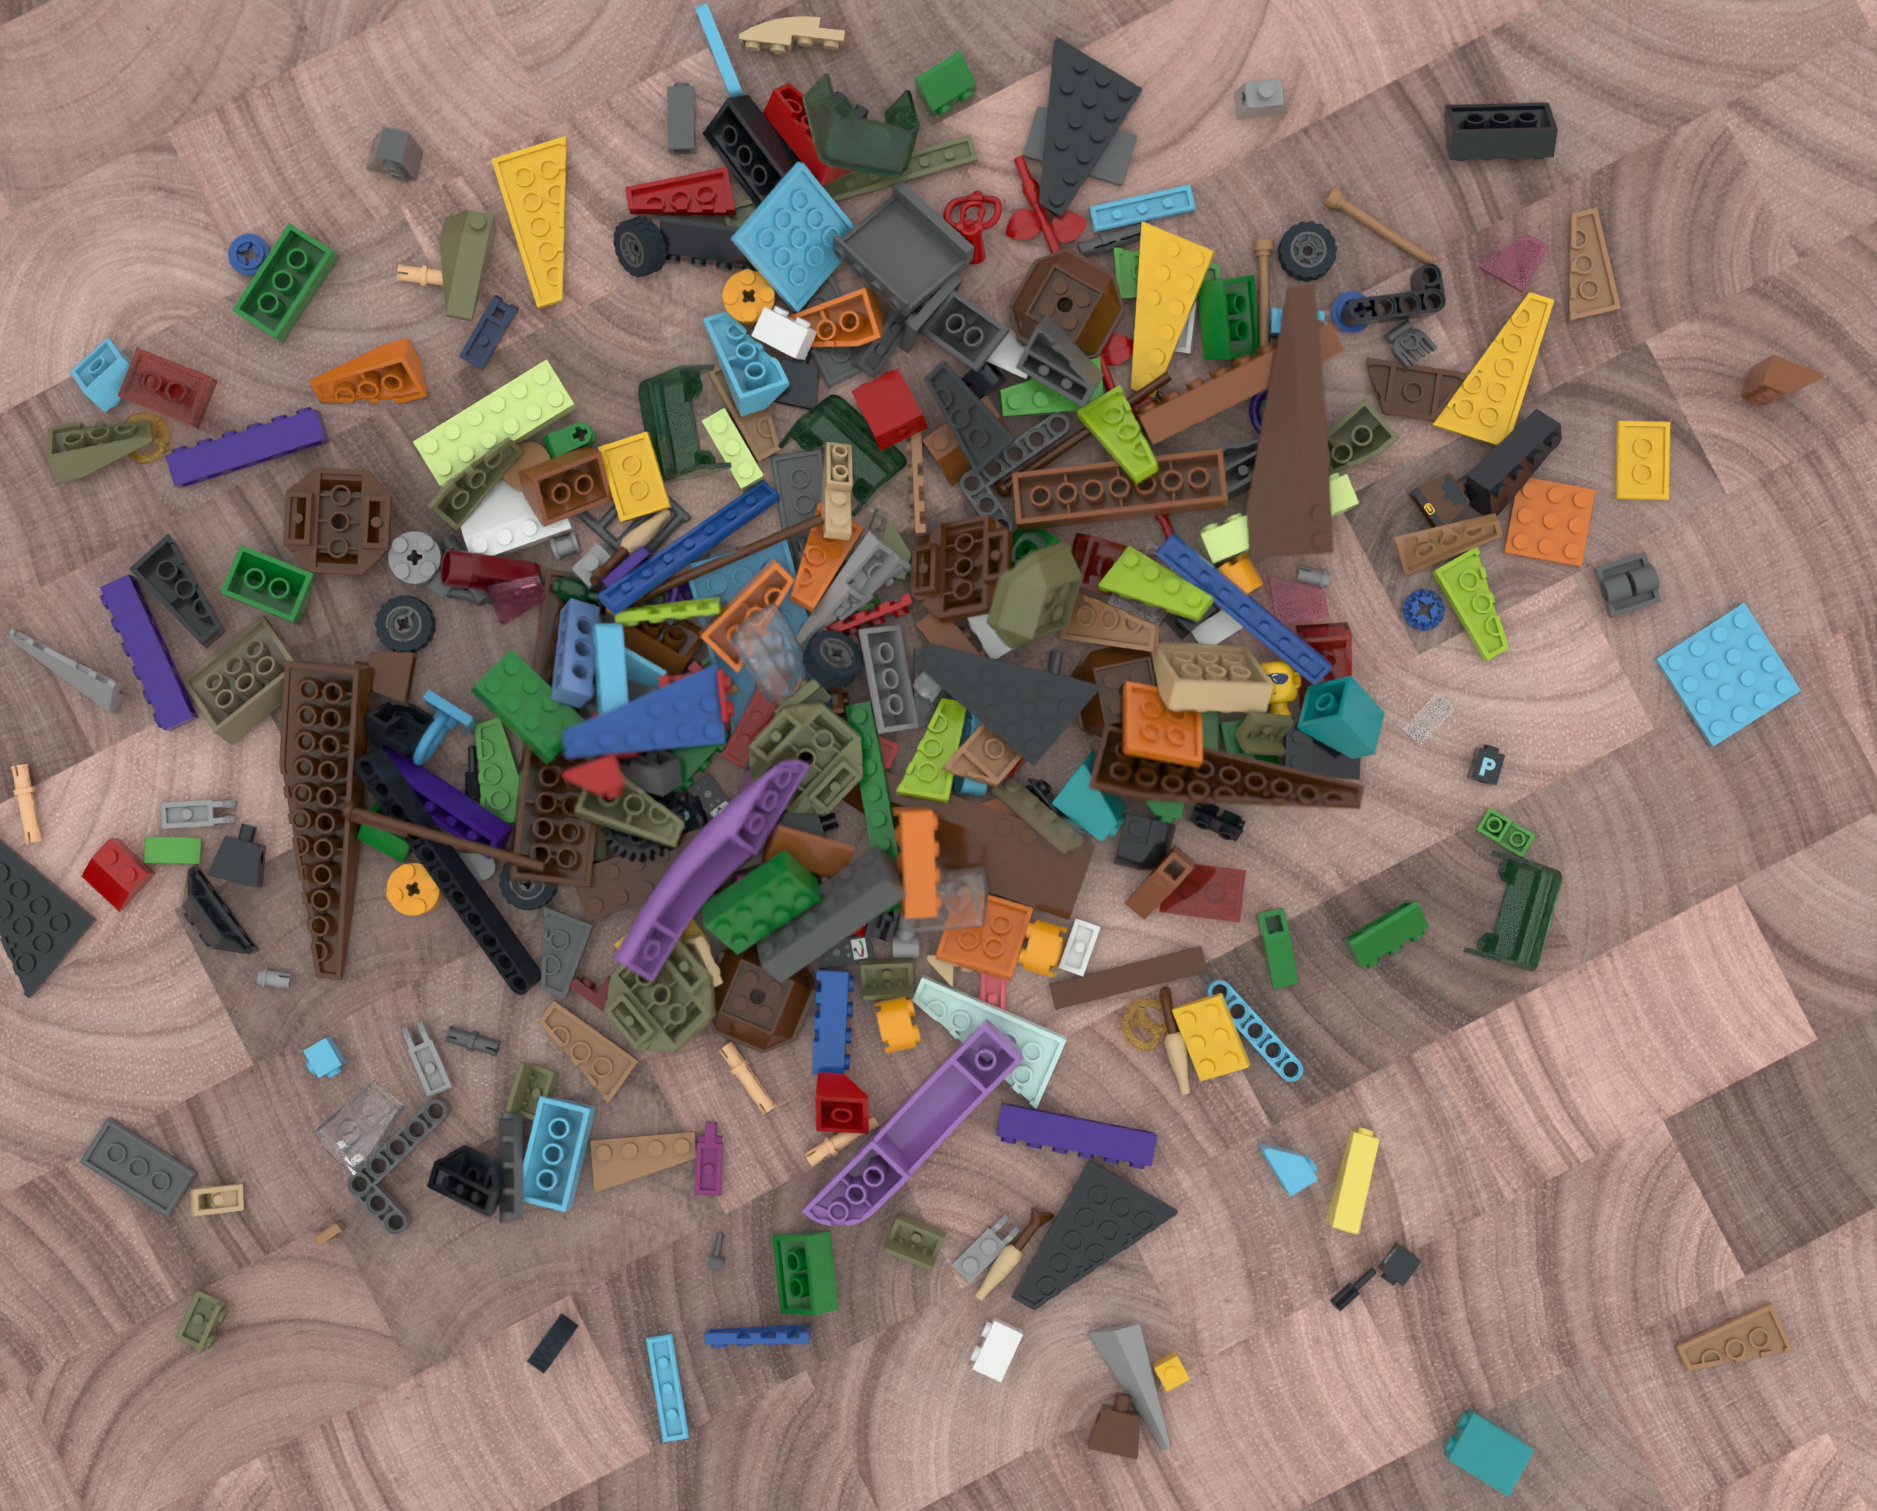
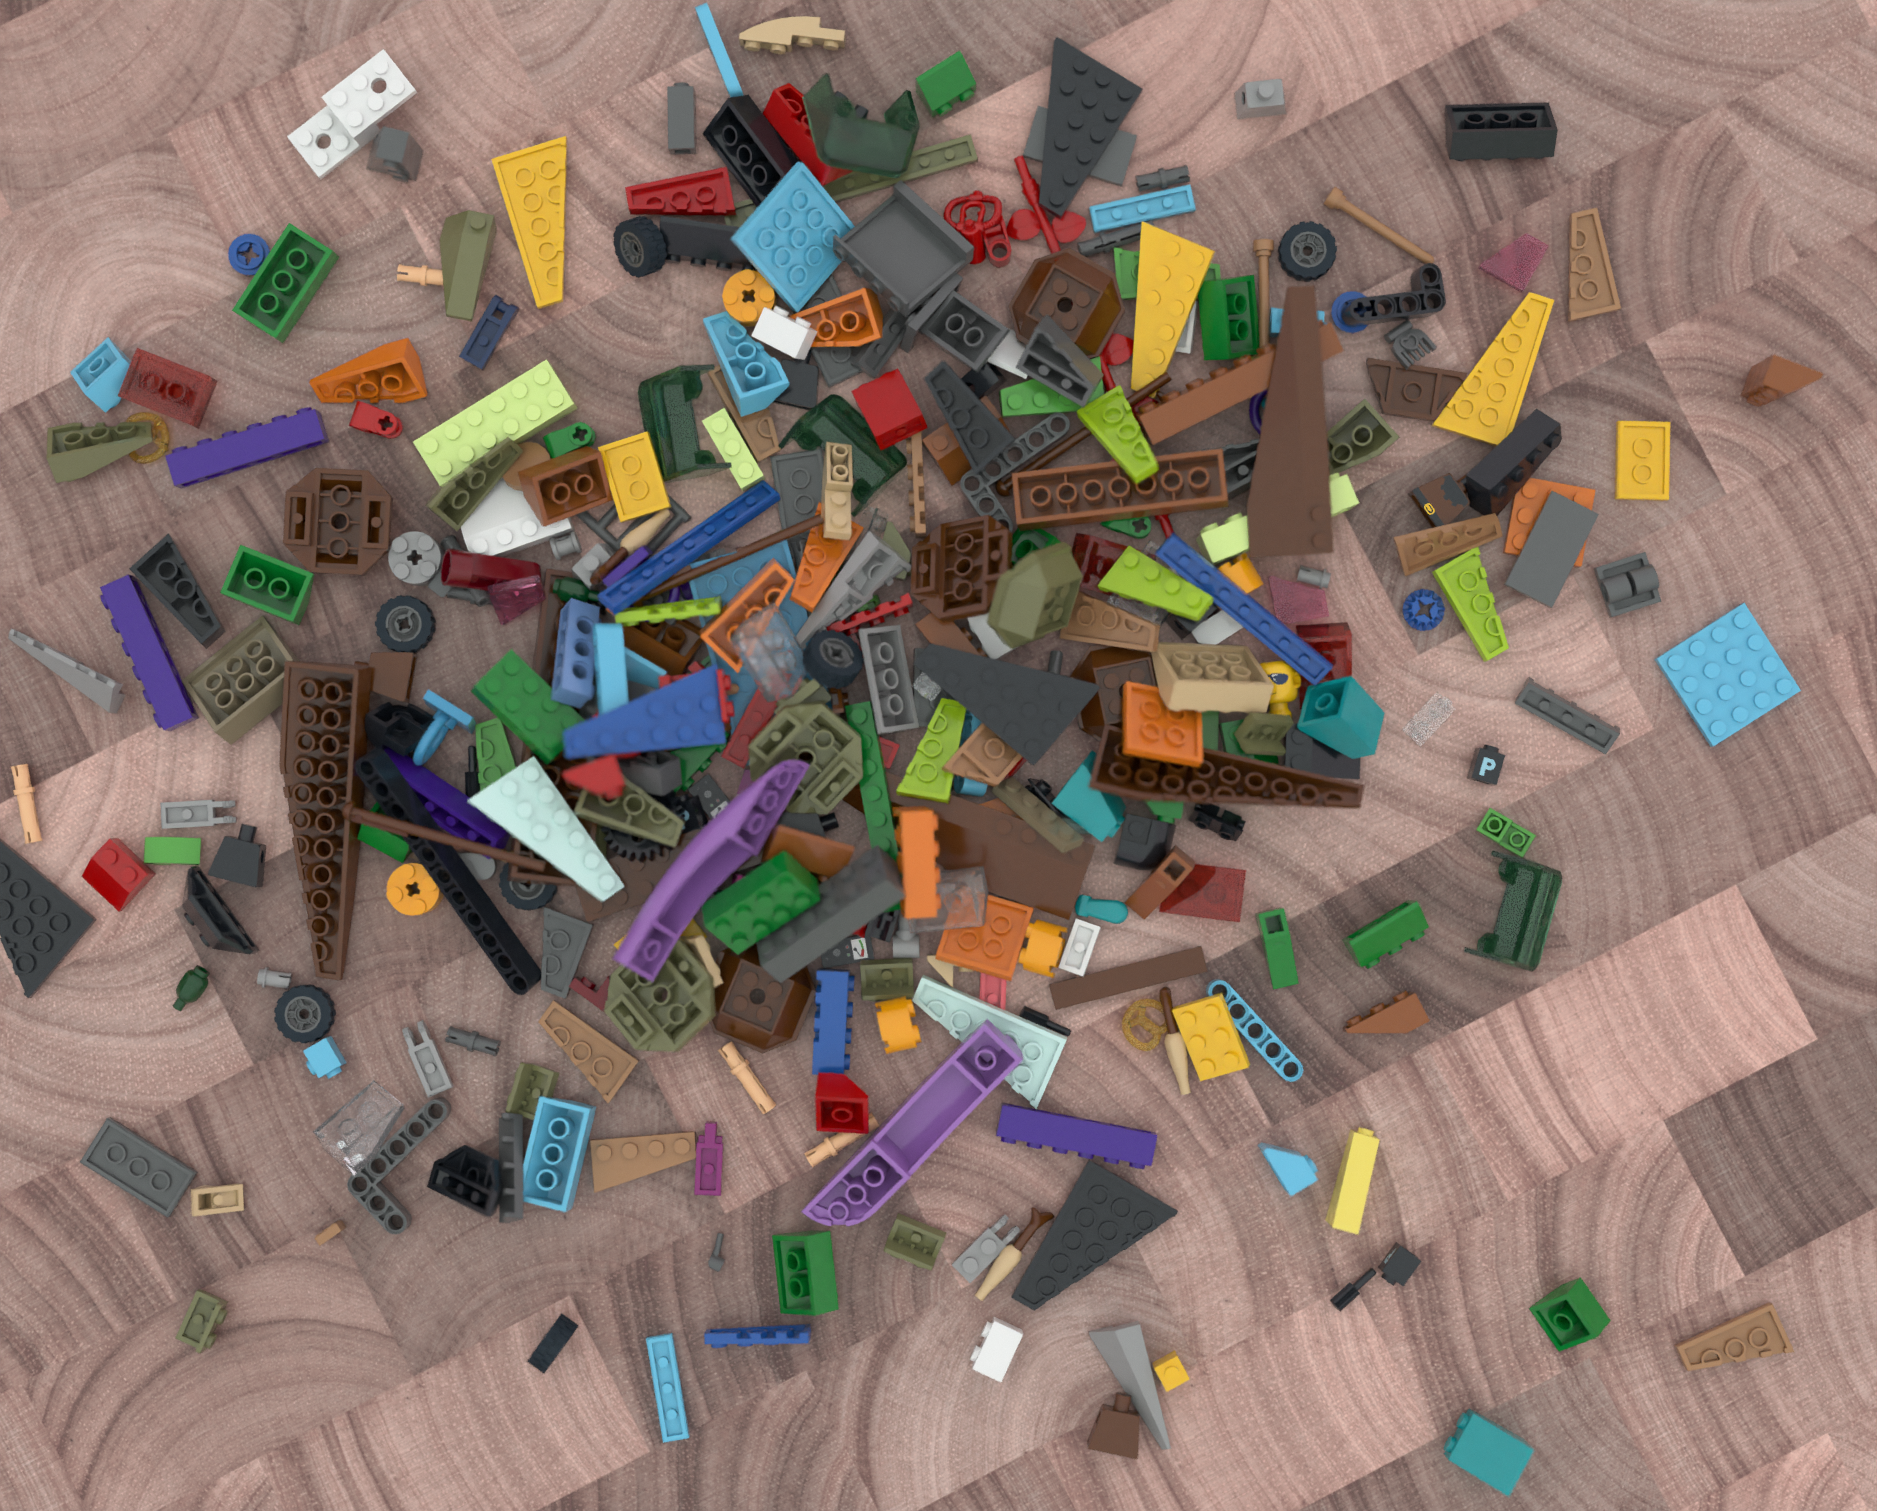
(191, 987): none -> dark green plant
(297, 1026): none -> black wheel
(352, 114): none -> white bracket
(372, 420): none -> red piece
(540, 818): none -> light aqua wing
(997, 238): none -> red piece
(1043, 1020): none -> black axle
(1107, 910): none -> teal piece
(1125, 526): none -> green piece
(1162, 178): none -> dark grey pin
(1395, 1017): none -> dark orange slope
(1551, 549): none -> dark grey tile
(1567, 716): none -> dark grey hinge
(1570, 1315): none -> green slope

